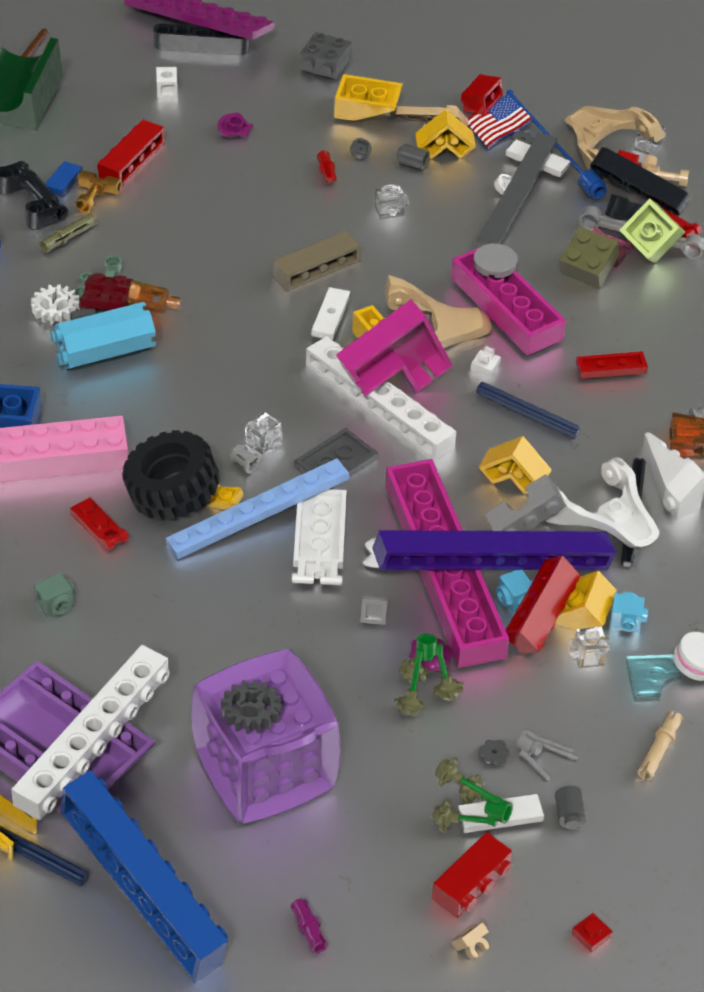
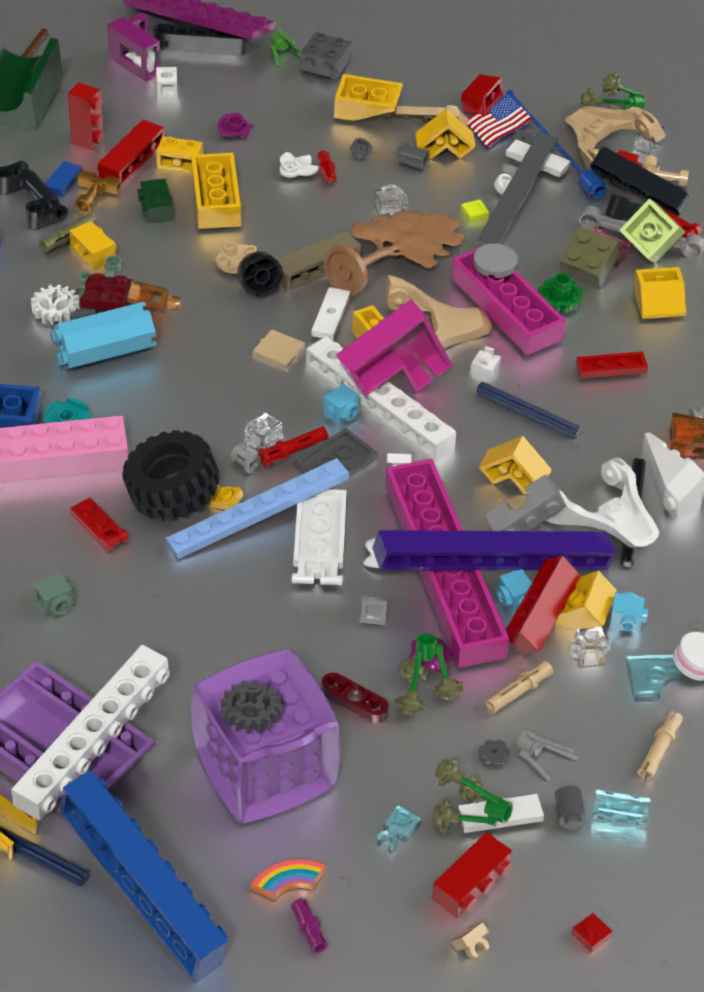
(72, 407): none -> teal plate
(85, 116): none -> red brick
(91, 244): none -> yellow brick
(133, 46): none -> magenta brick
(156, 200): none -> dark green brick
(176, 153): none -> yellow brick
(216, 190): none -> yellow brick
(231, 255): none -> tan dish
(259, 273): none -> black cylinder
(279, 348): none -> tan piece
(282, 42): none -> bright green plant
(283, 450): none -> red pin
(287, 876): none -> tile
(292, 167): none -> white plate
(341, 404): none -> medium azure brick
(359, 707): none -> dark red beam
(398, 459): none -> white tile
(398, 826): none -> clear light blue plate
(411, 232): none -> medium nougat plant
(474, 210): none -> neon yellow tile
(527, 681): none -> tan pin
(561, 293): none -> green plant
(611, 85): none -> olive plant
(621, 809): none -> clear light blue plate
(660, 293): none -> yellow slope

